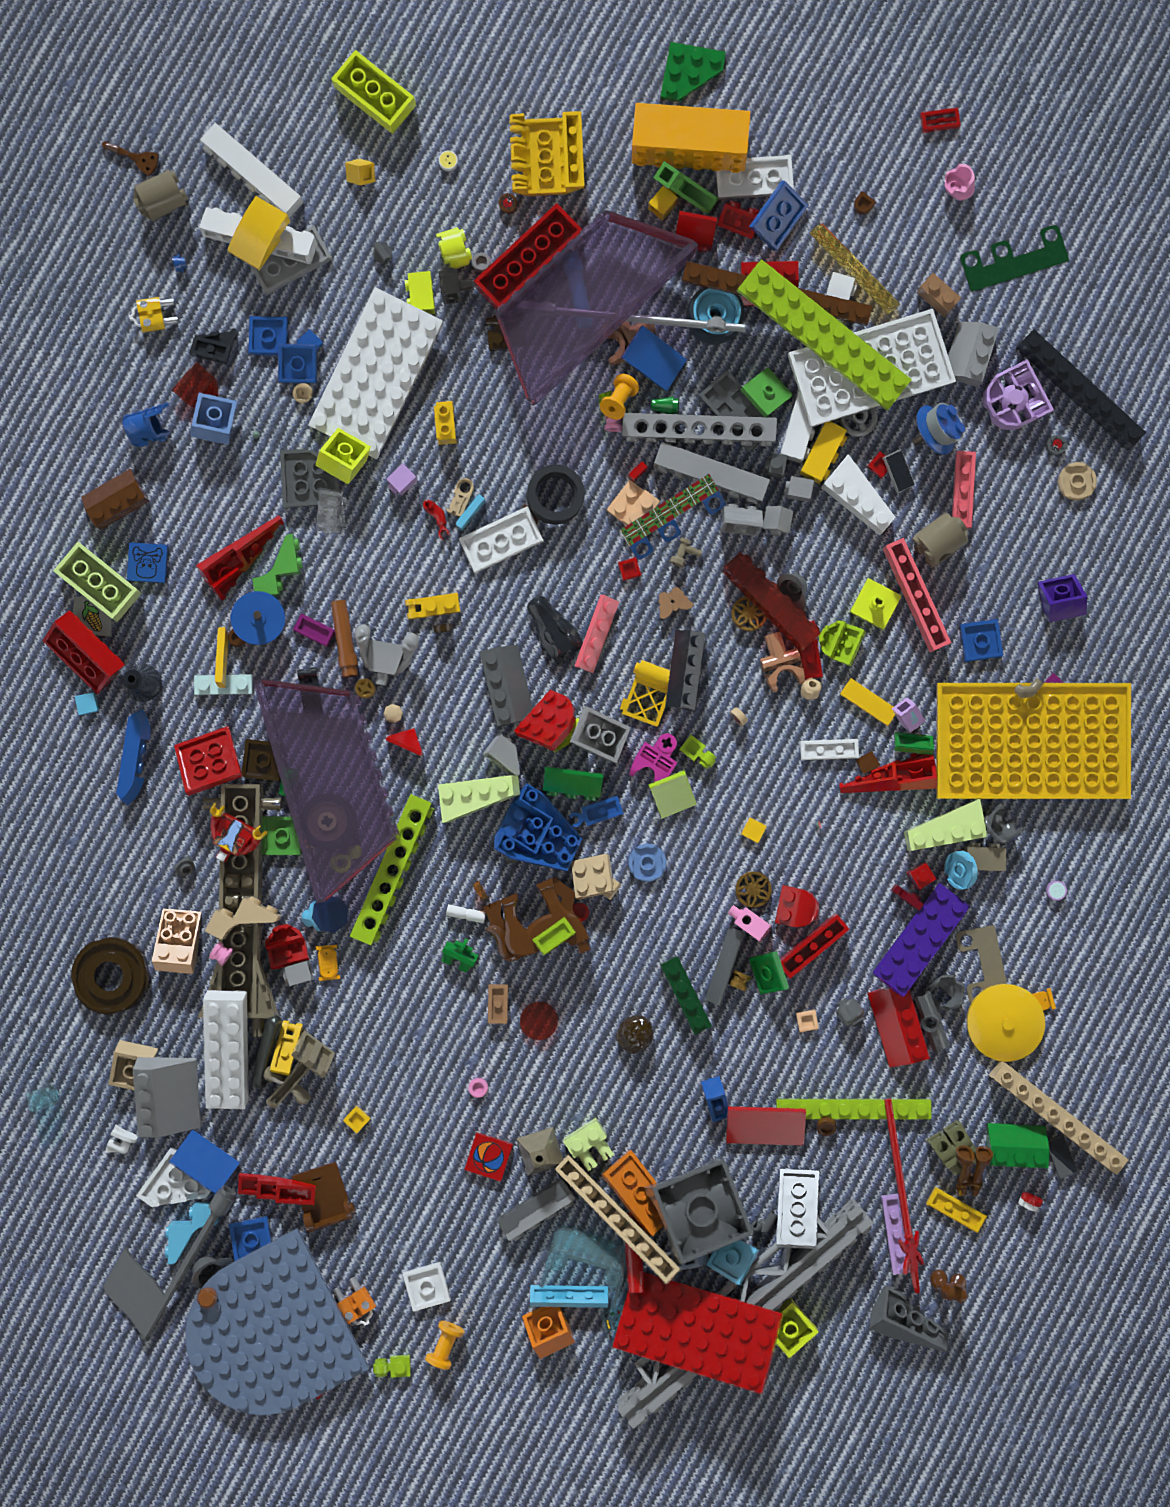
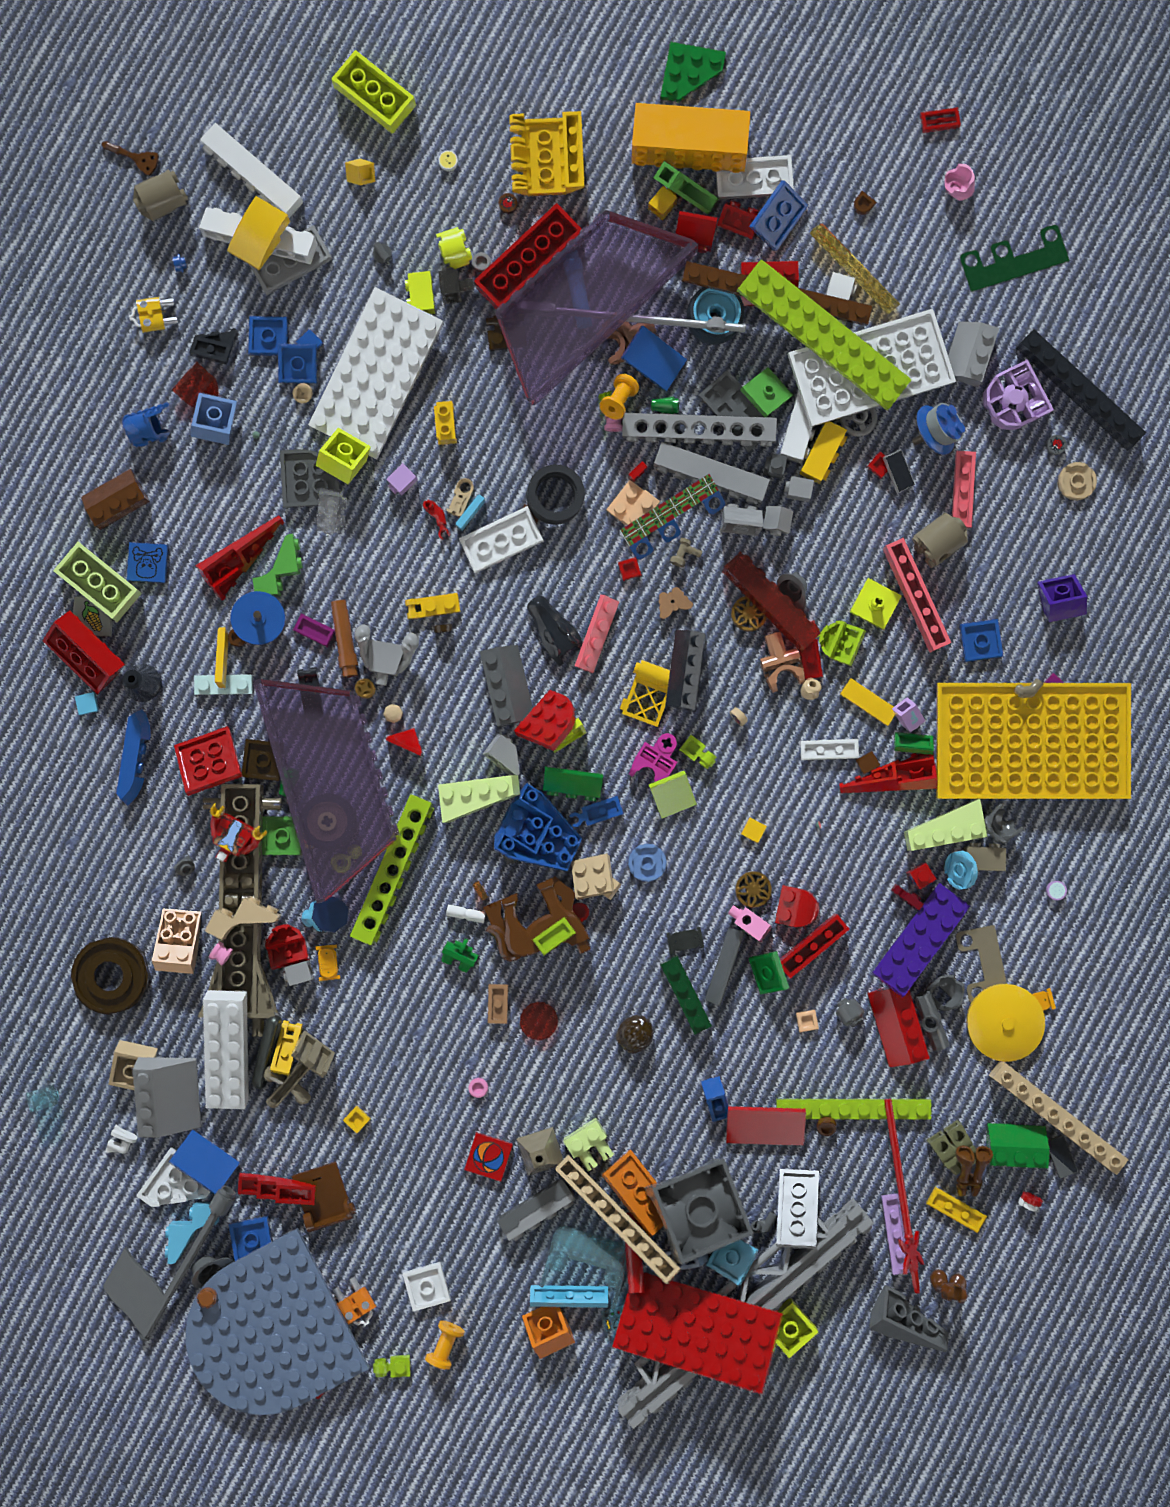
(600, 735): light grey slope -> none
(685, 940): none -> pearl dark grey piece
(739, 980): pearl gold wheel -> none
(856, 494): white wedge -> none
(938, 295): medium nougat brick -> none

